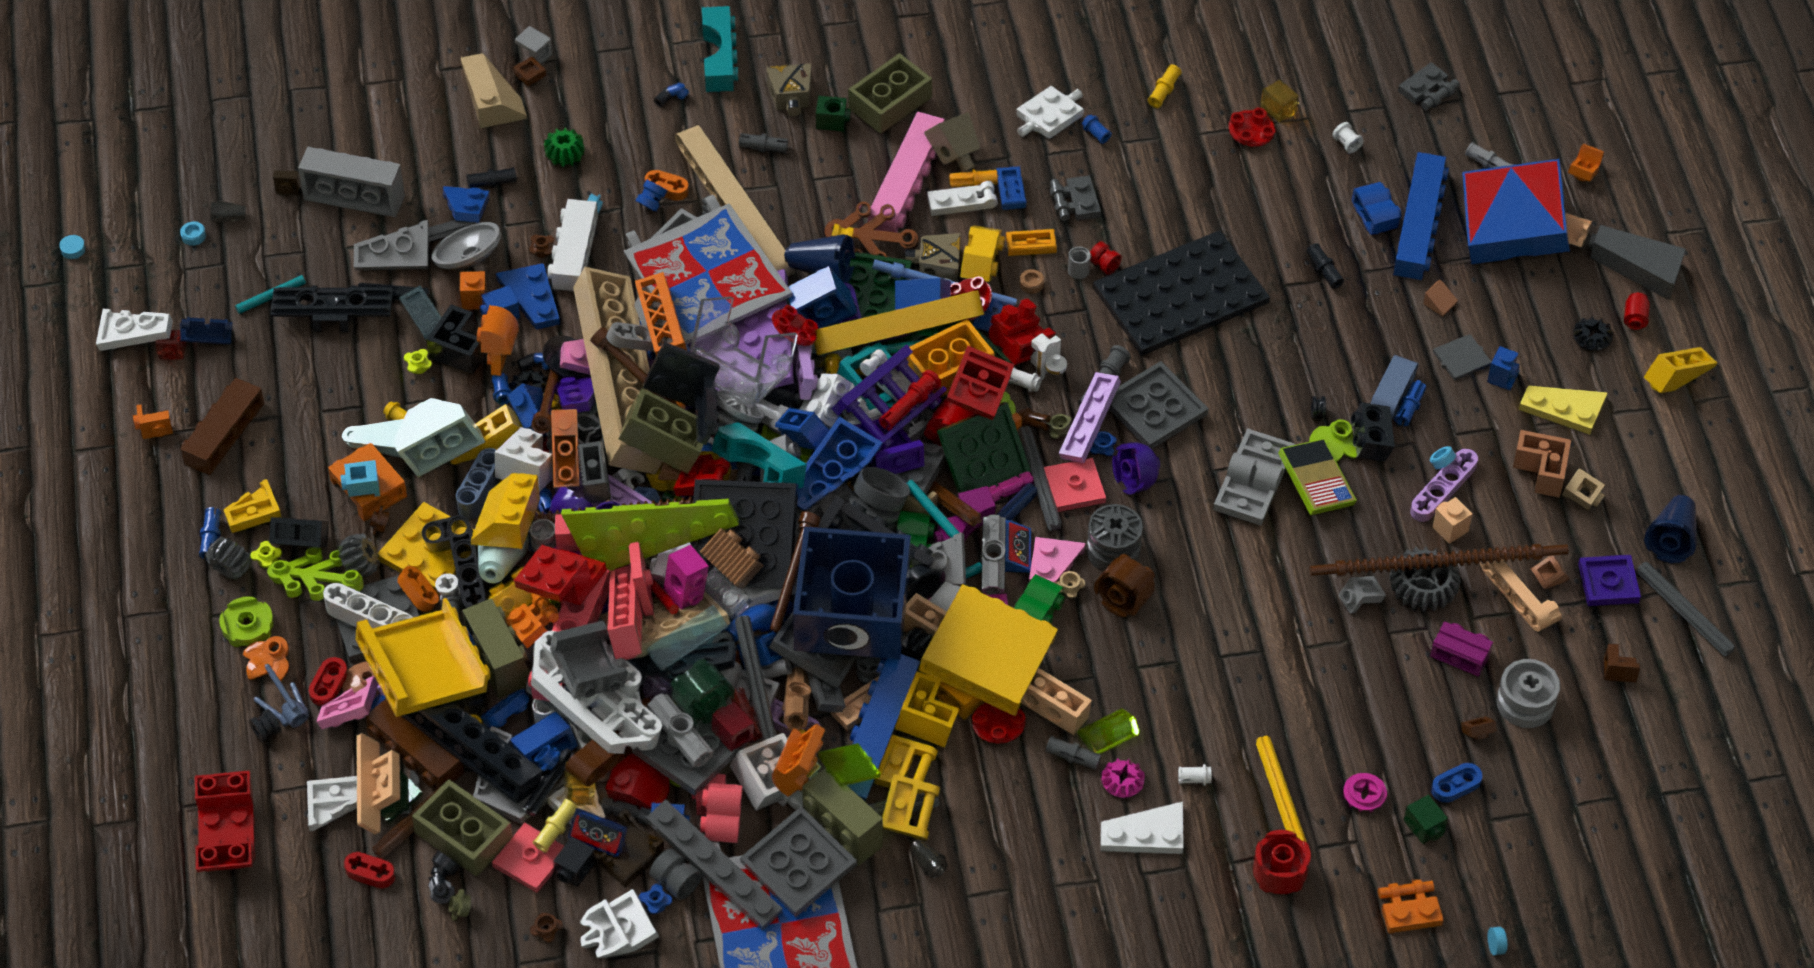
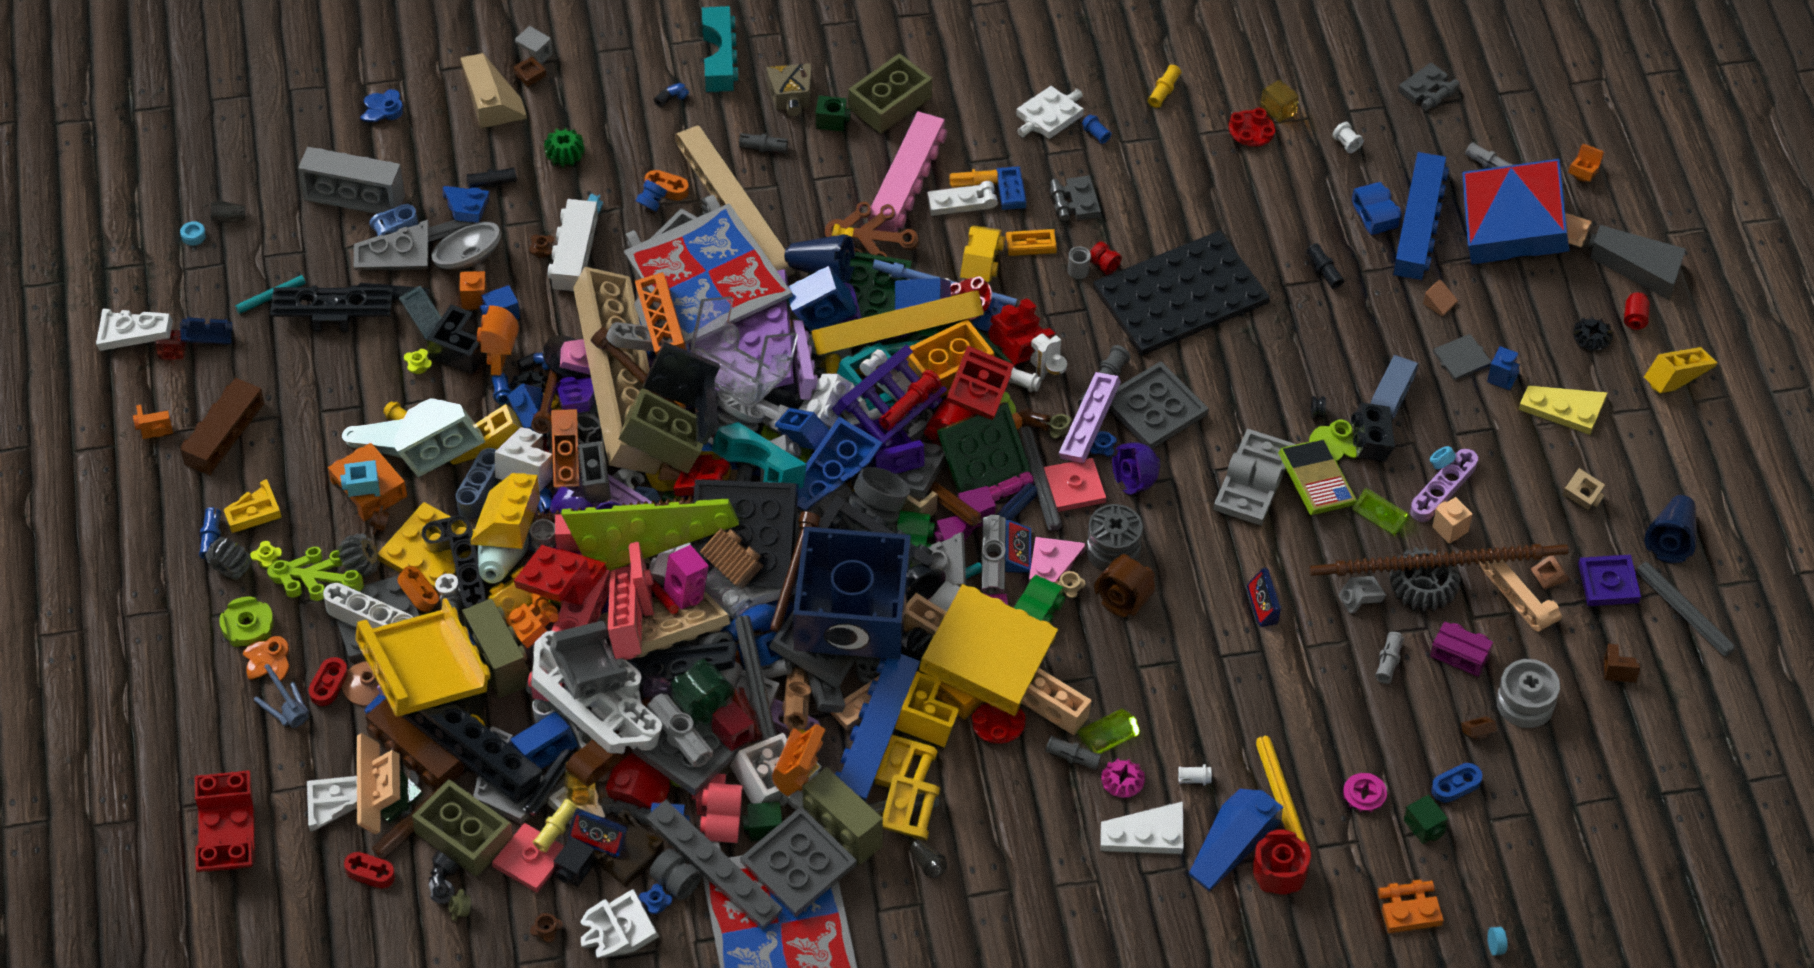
(72, 246): medium azure tile -> none
(265, 725): black wheel -> none
(287, 182): dark brown plate -> none
(299, 532): black brick -> none
(348, 706): bright pink wing -> none
(383, 105): none -> blue plate
(394, 219): none -> medium blue piece
(513, 703): blue plate -> none
(532, 293): blue wing -> none
(547, 758): blue plate -> none
(687, 637): clear light blue tile -> none
(761, 819): none -> dark green brick
(789, 321): red dish -> none
(849, 764): clear neon green piece -> none
(931, 508): teal bar -> none
(937, 255): dark tan torso -> none
(954, 141): dark tan torso -> none
(1031, 281): medium nougat tile -> none
(1234, 834): none -> blue wedge
(1264, 598): none -> slope
(1381, 511): none -> clear neon green slope
(1389, 657): none -> light grey pin
(1410, 403): blue axle -> none
(1545, 456): nougat brick -> none

